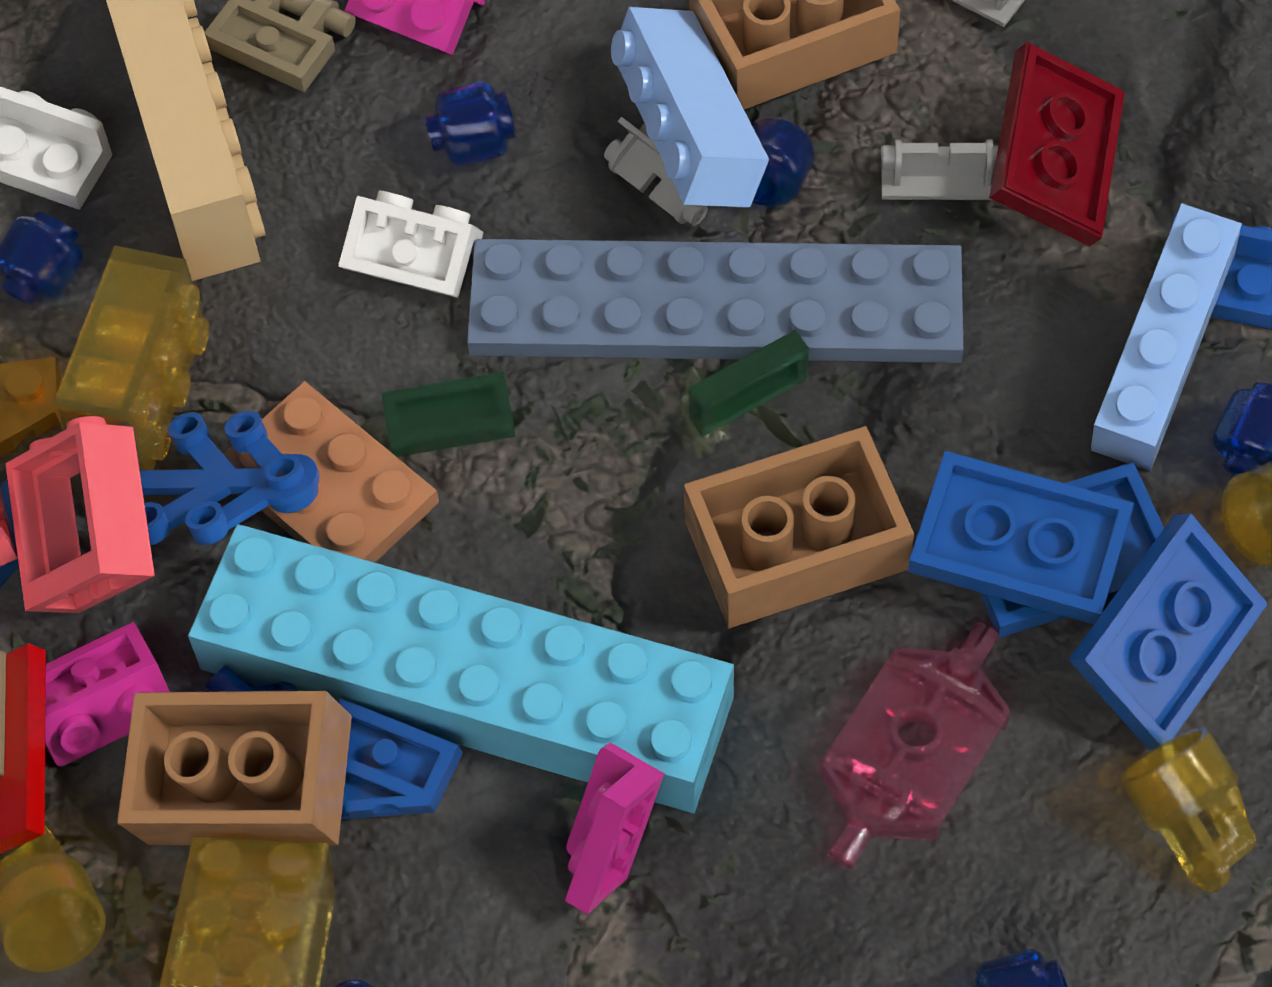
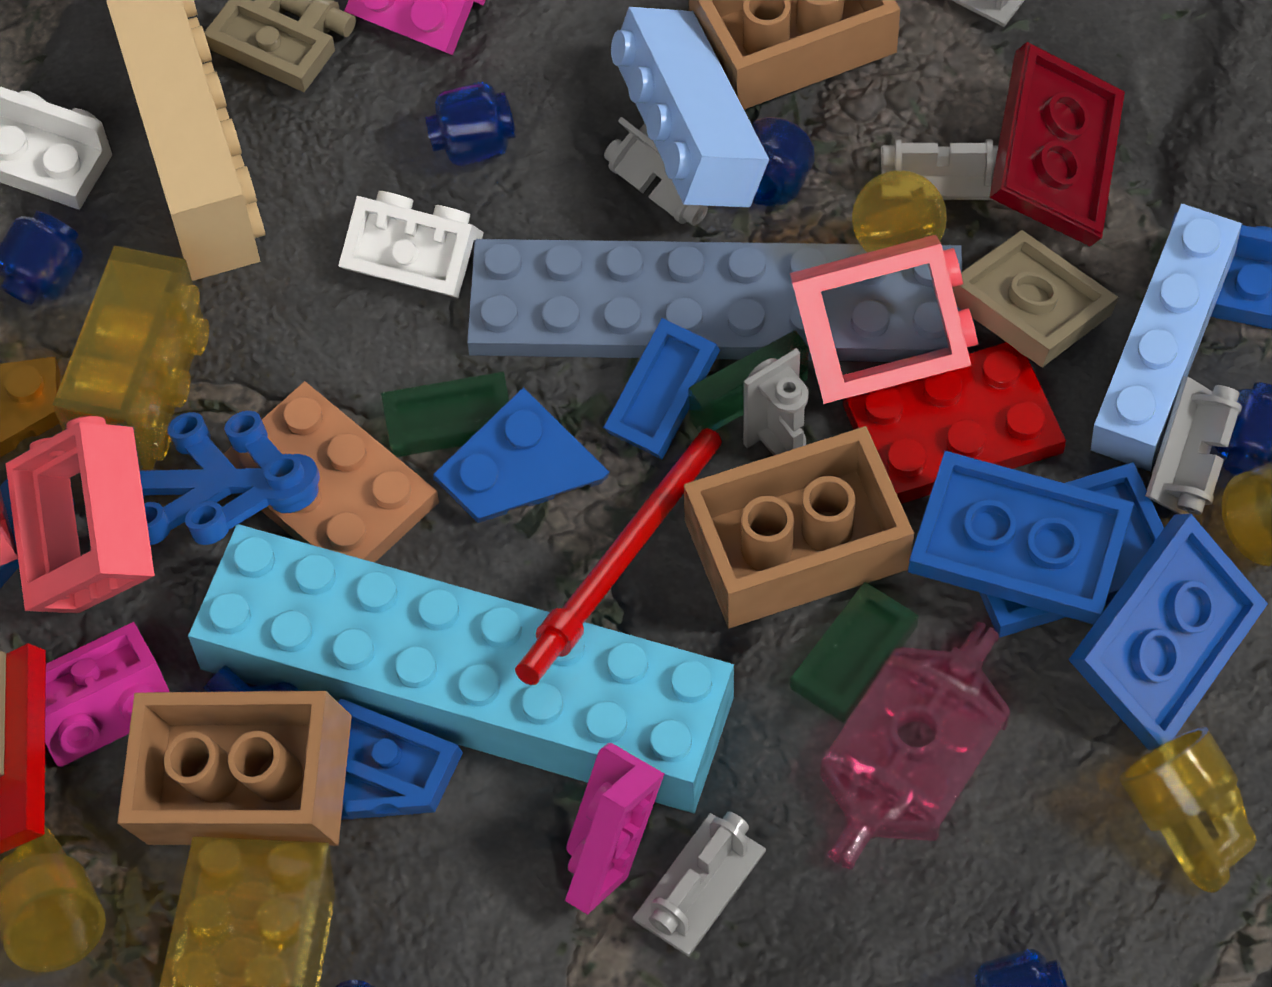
(517, 462): none -> blue wing
(564, 625): none -> red bar
(658, 389): none -> blue tile
(700, 882): none -> light grey hinge
(775, 404): none -> light grey hinge
(853, 652): none -> clear green tile
(897, 210): none -> clear yellow piece
(957, 324): none -> coral window
(976, 411): none -> red plate
(1033, 298): none -> dark tan plate
(1184, 467): none -> light grey hinge

